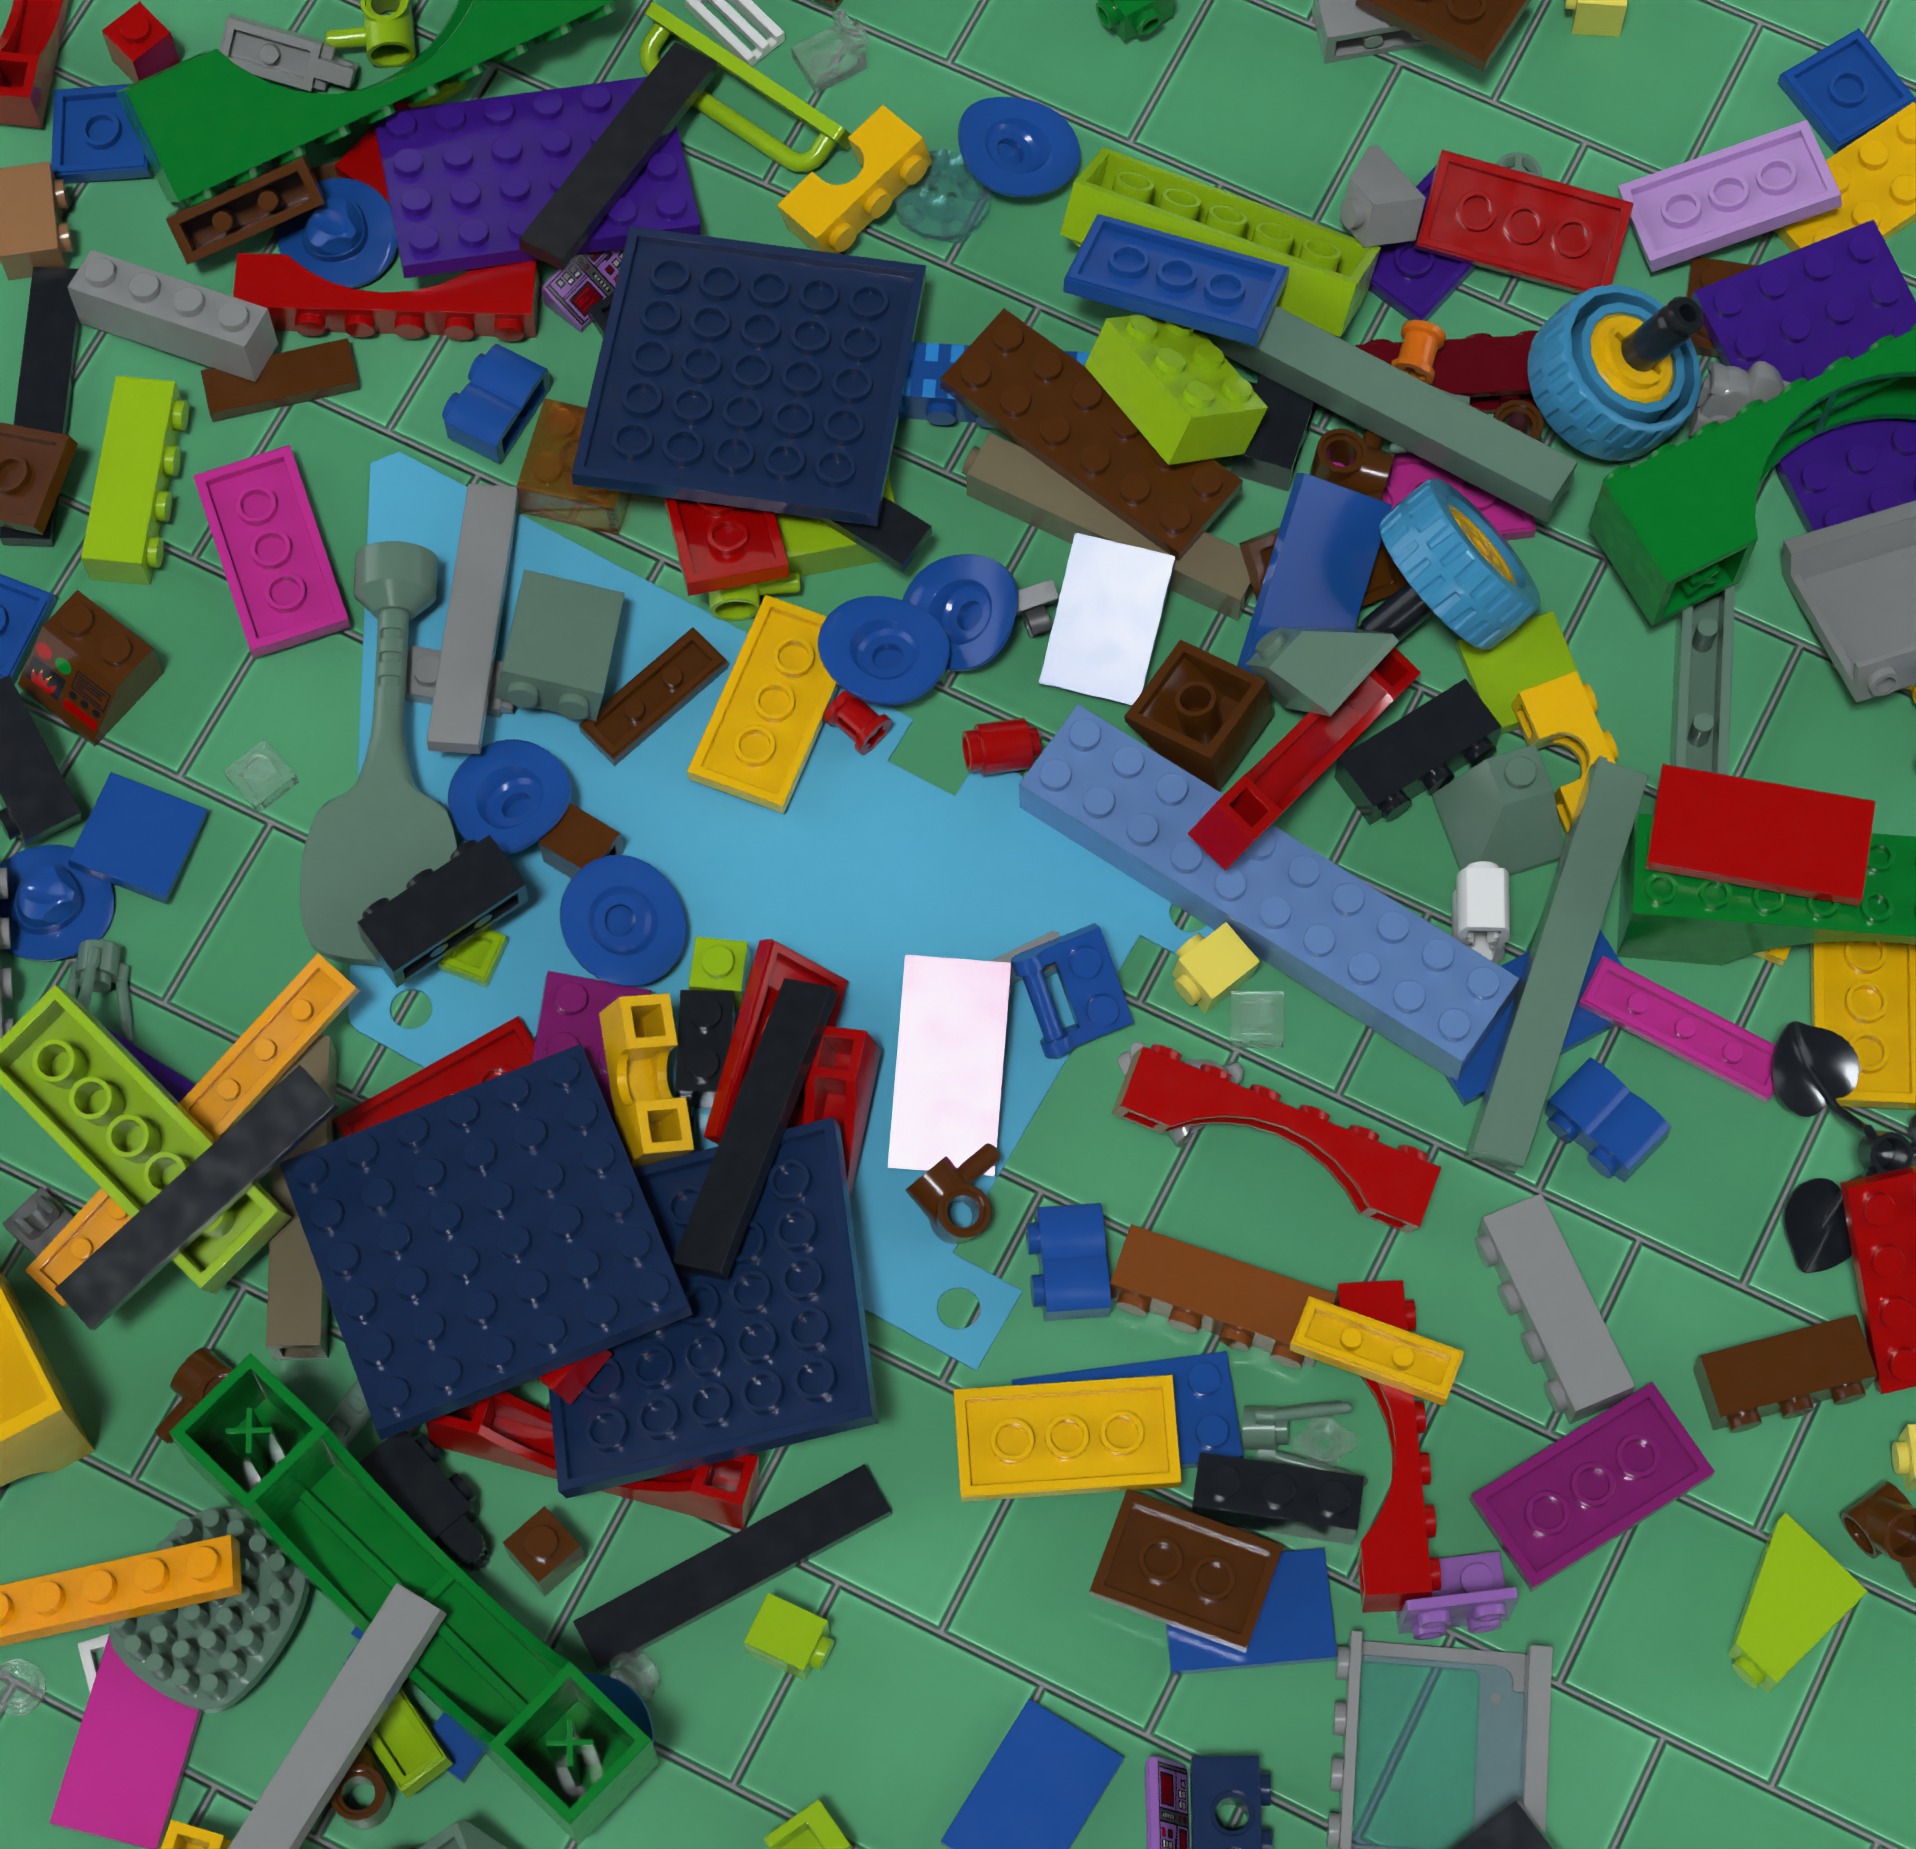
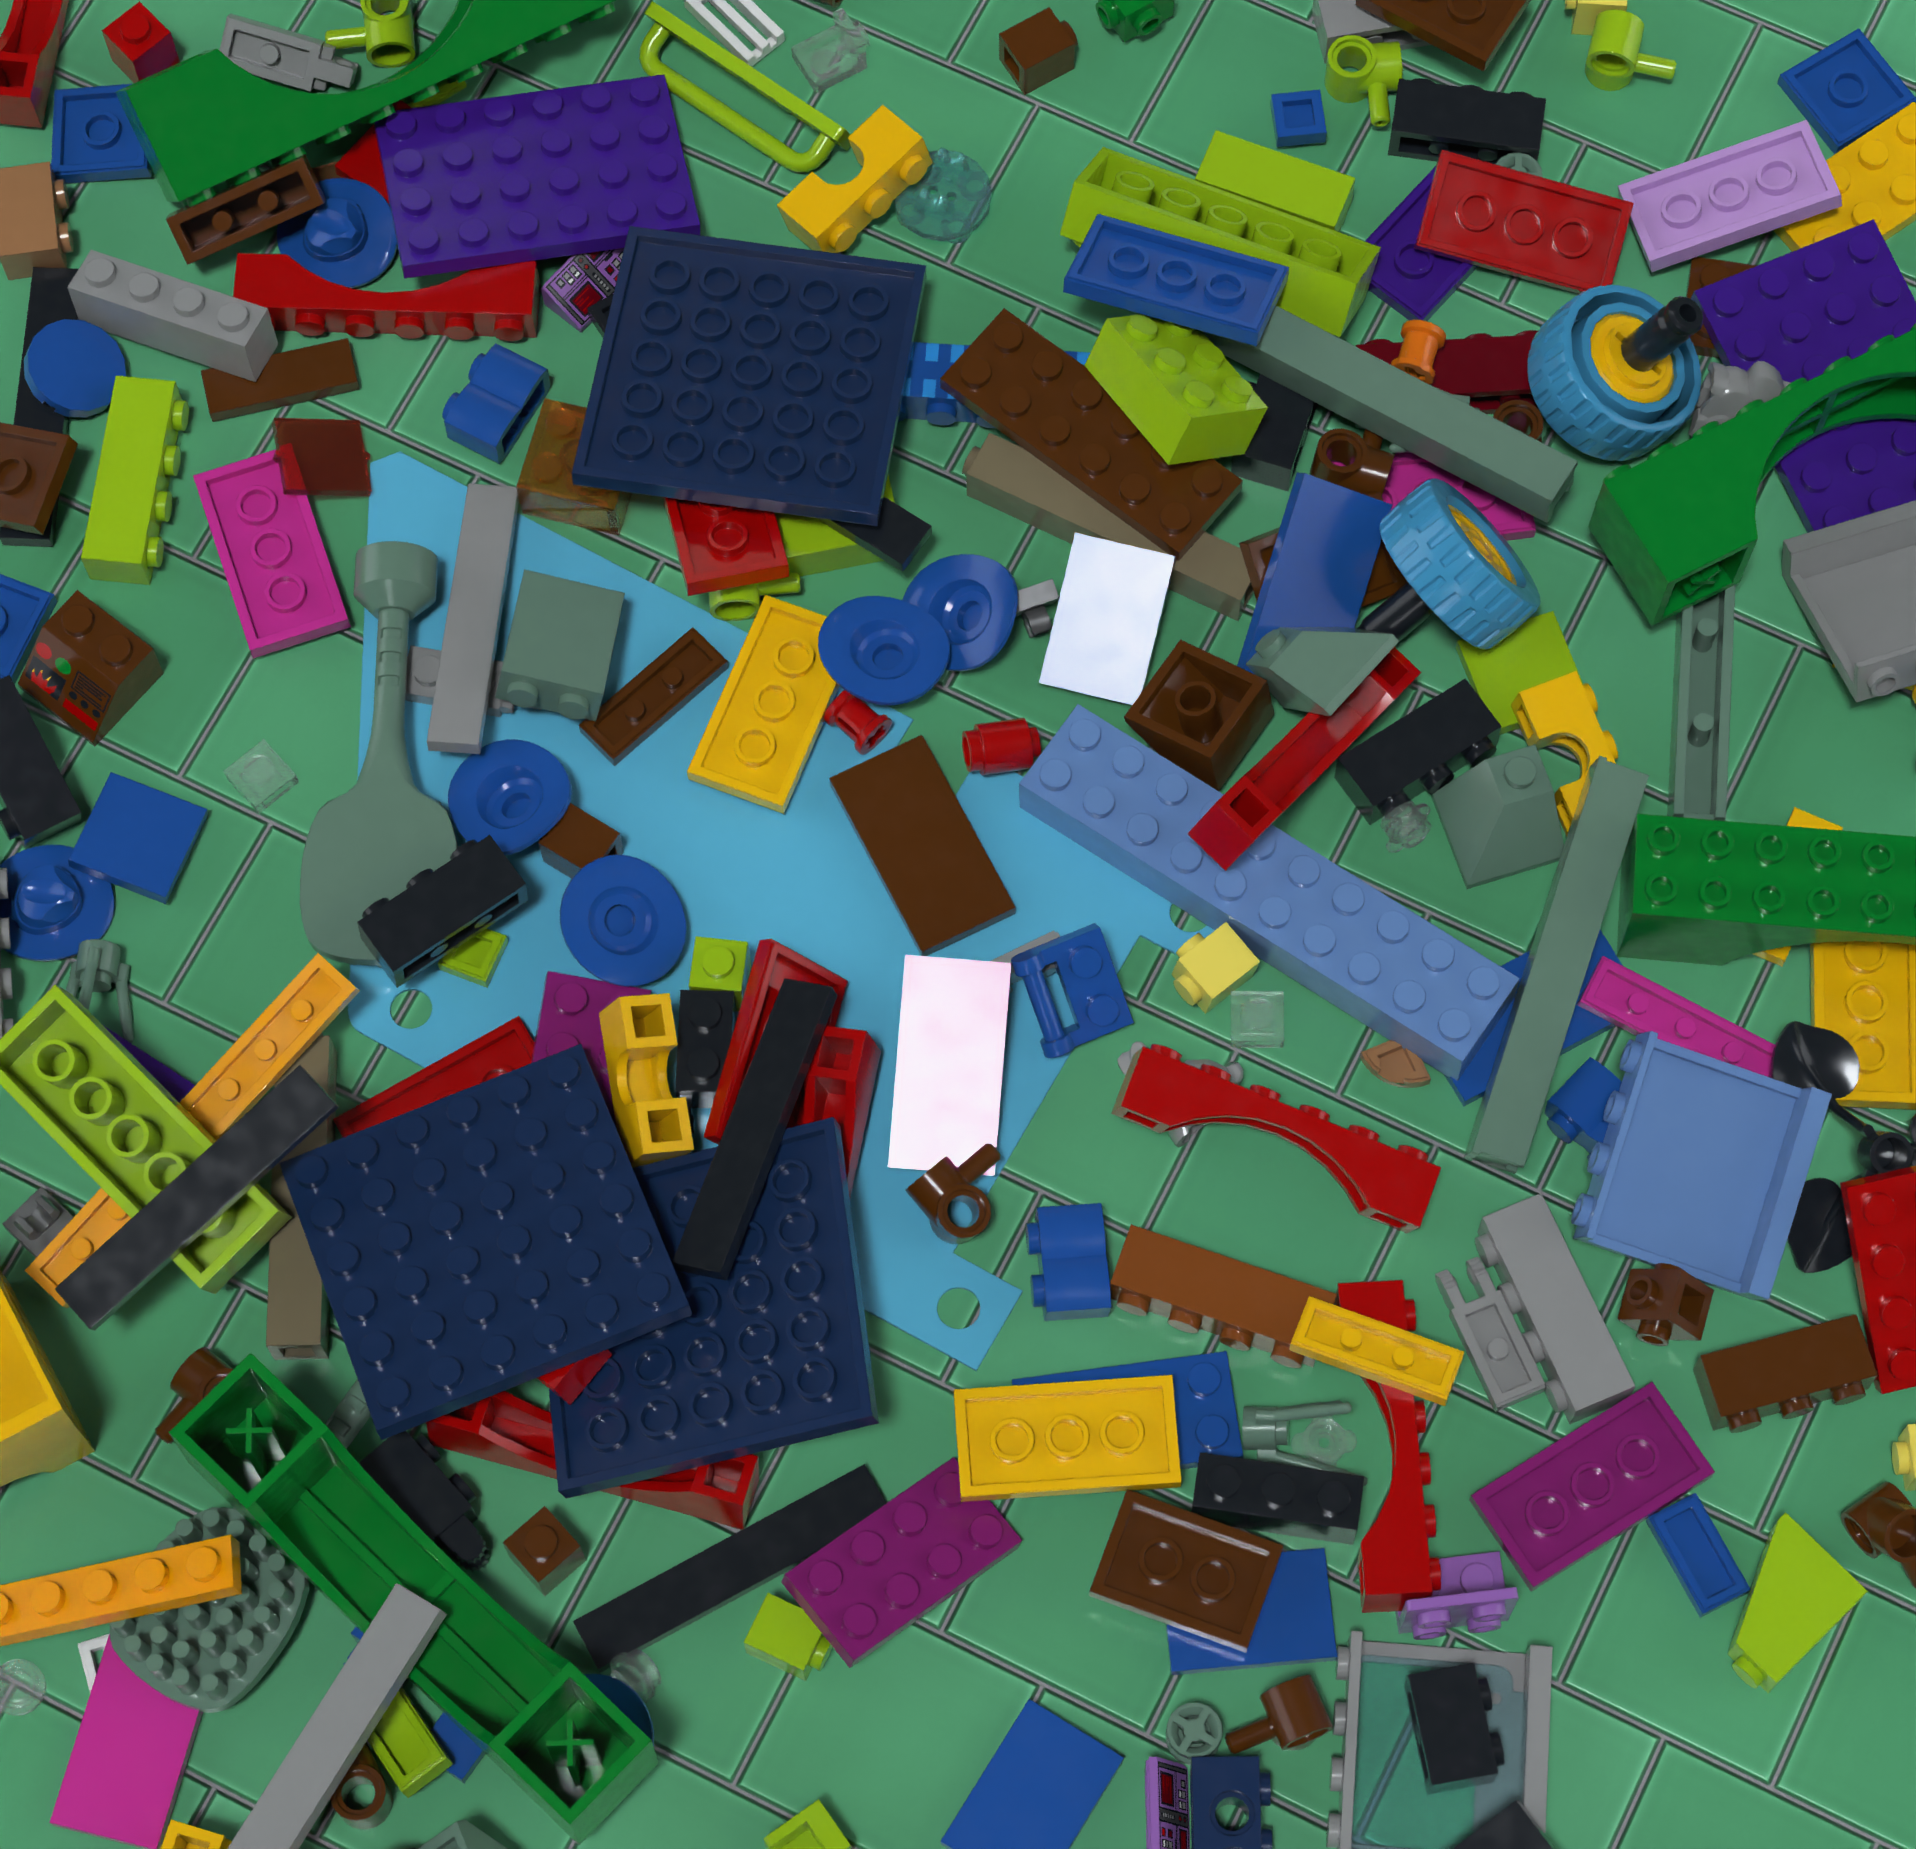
(73, 367): none -> blue tile
(321, 457): none -> clear red piece
(618, 156): black tile -> none
(899, 1563): none -> magenta plate
(922, 846): none -> reddish brown tile
(1017, 146): blue hat -> none
(1037, 50): none -> reddish brown brick
(1198, 1724): none -> sand green wheel
(1277, 180): none -> lime brick
(1292, 1718): none -> reddish brown piece
(1298, 118): none -> blue plate
(1378, 73): none -> lime piece
(1381, 202): light grey slope -> none
(1395, 1065): none -> medium nougat tile
(1406, 825): none -> clear plate
(1452, 1728): none -> black brick
(1464, 122): none -> black brick
(1482, 909): white brick -> none
(1491, 1338): none -> light grey hinge
(1616, 55): none -> lime piece
(1657, 1297): none -> reddish brown brick
(1698, 1555): none -> blue tile
(1700, 1166): none -> medium blue panel
(1760, 835): red tile -> none

